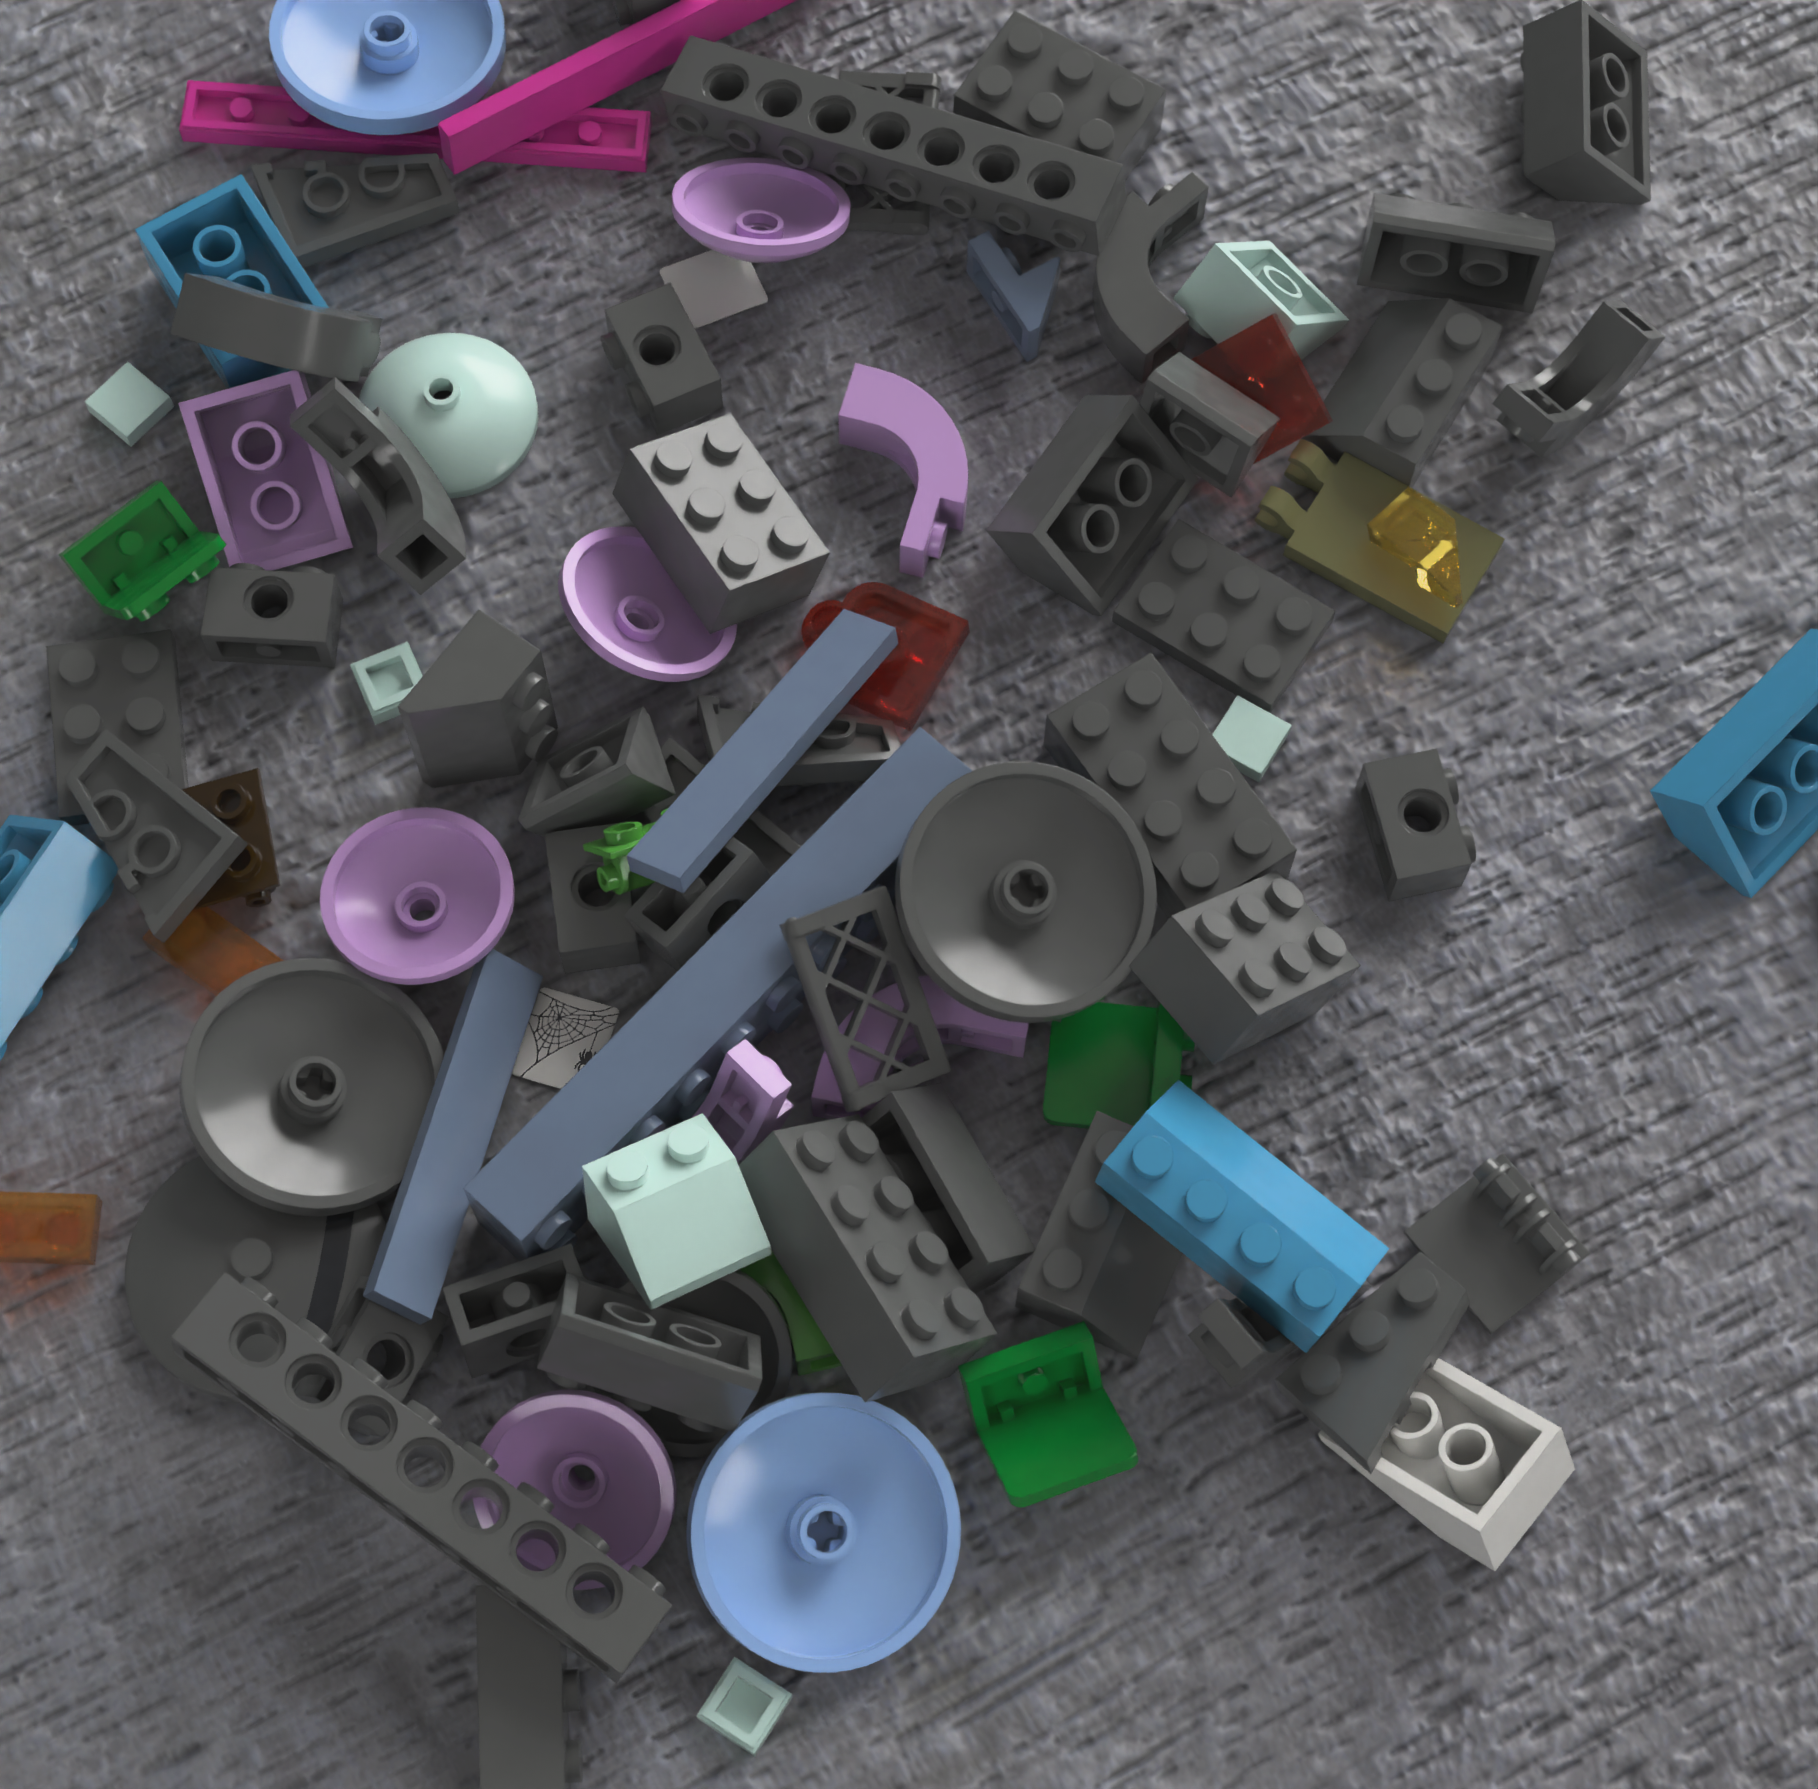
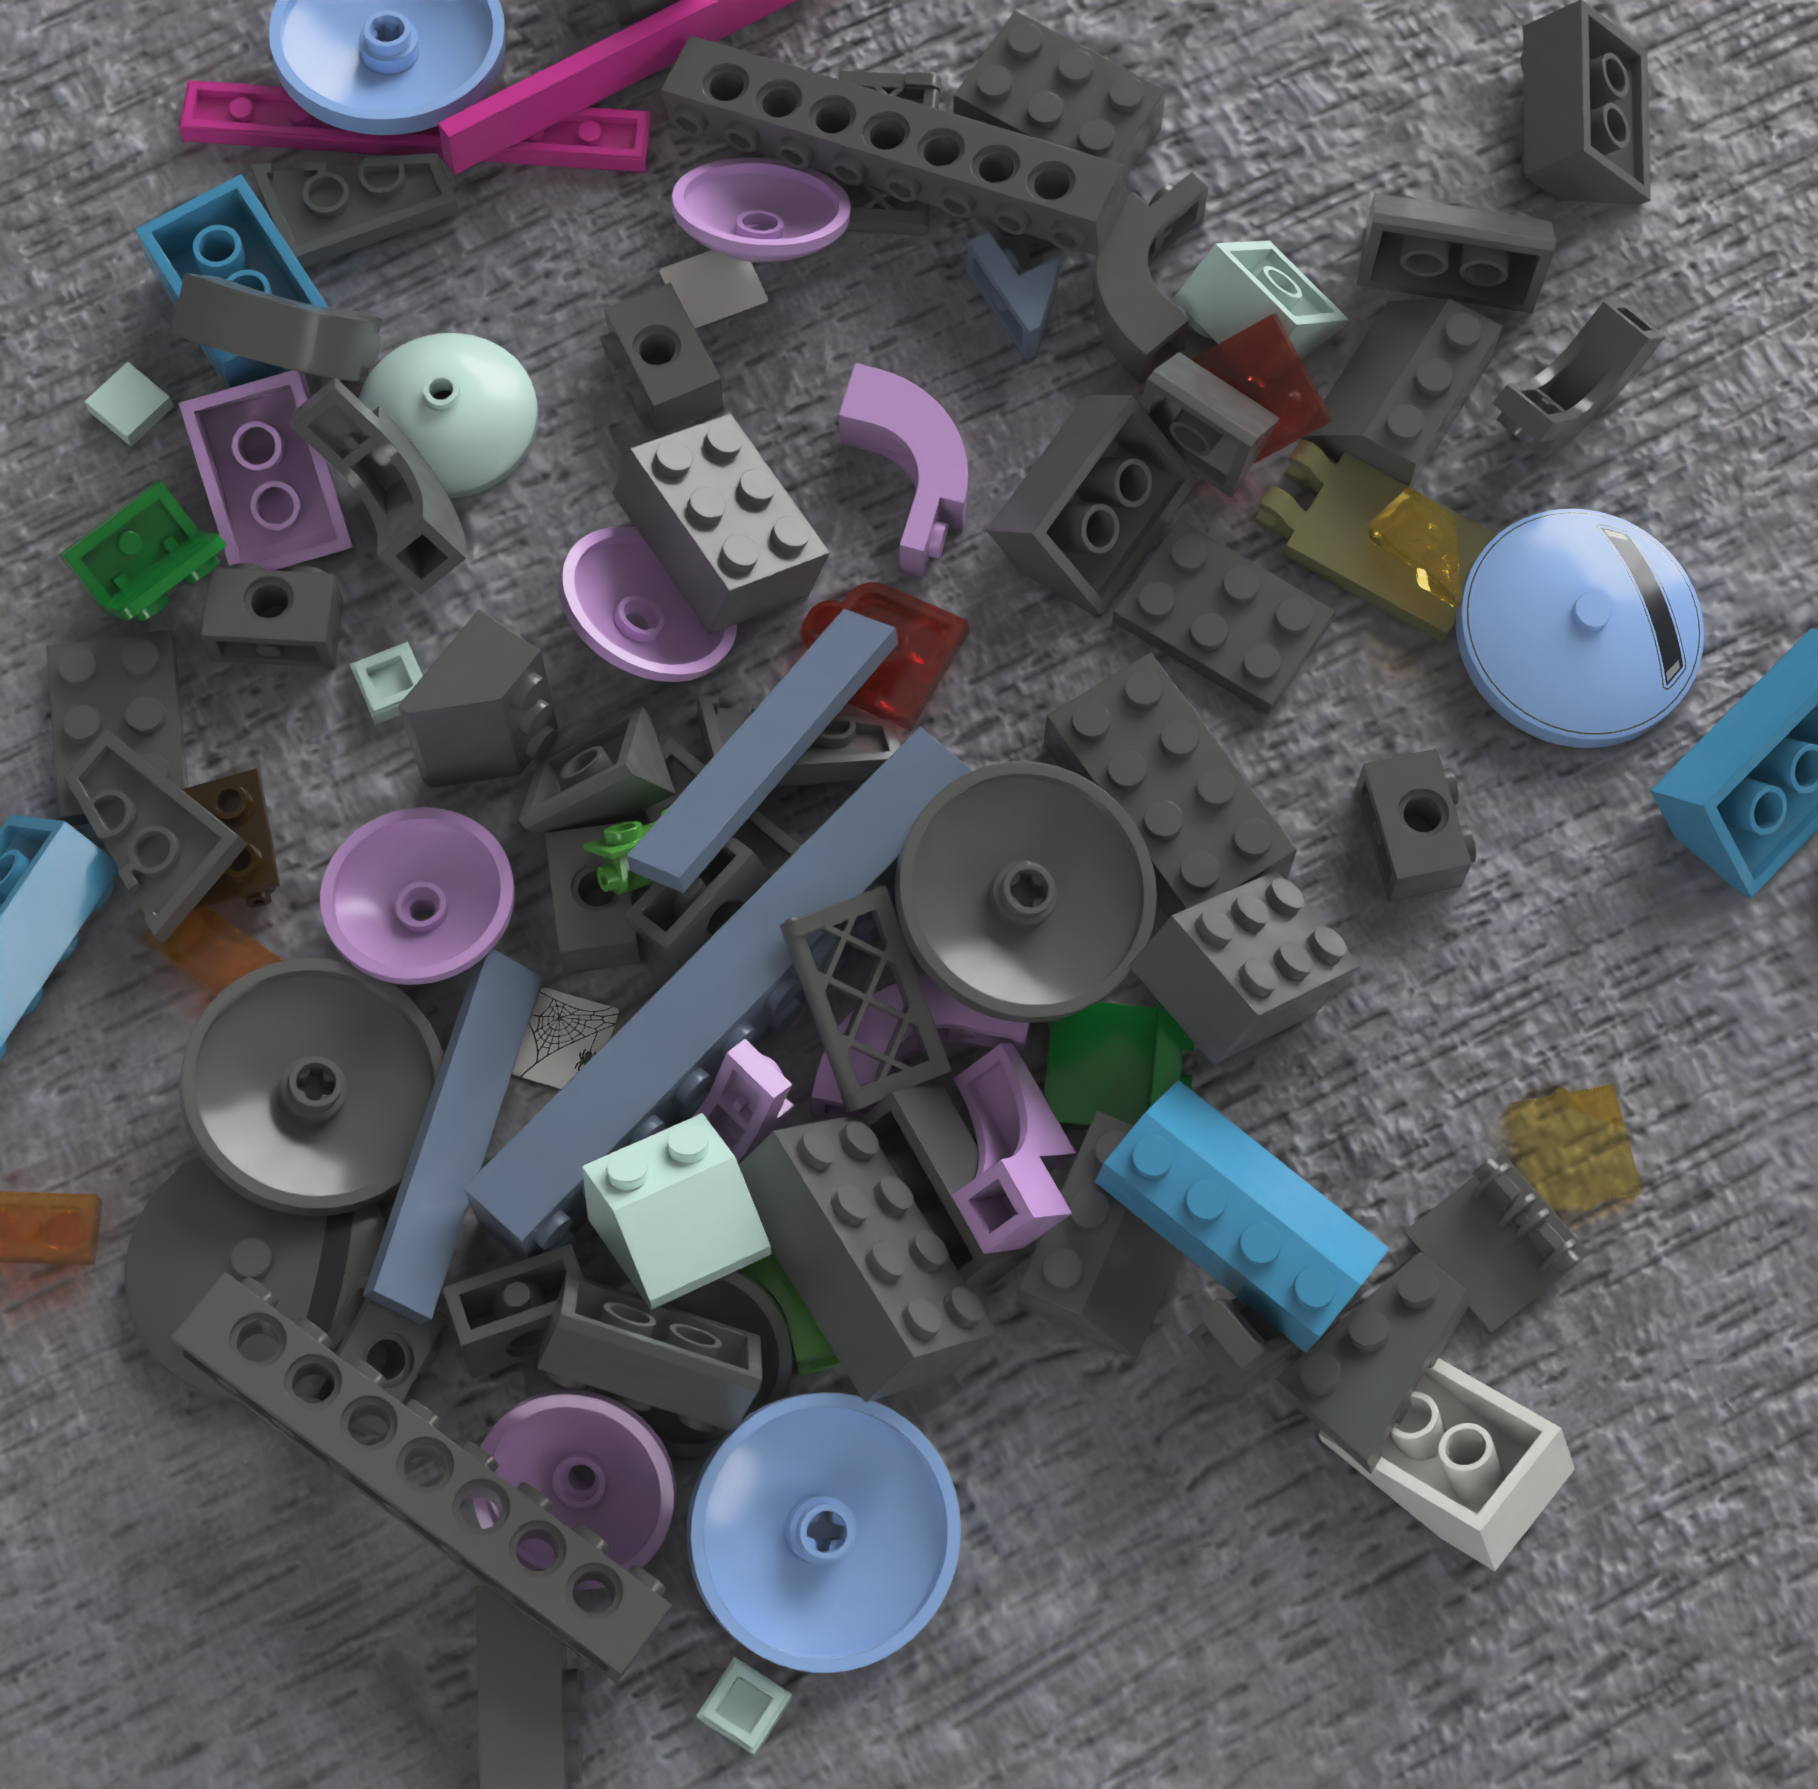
(1017, 1149): none -> lavender arch
(1046, 1416): green bracket -> none
(1251, 737): light aqua tile -> none
(1575, 1147): none -> clear yellow piece
(1579, 628): none -> light blue dish

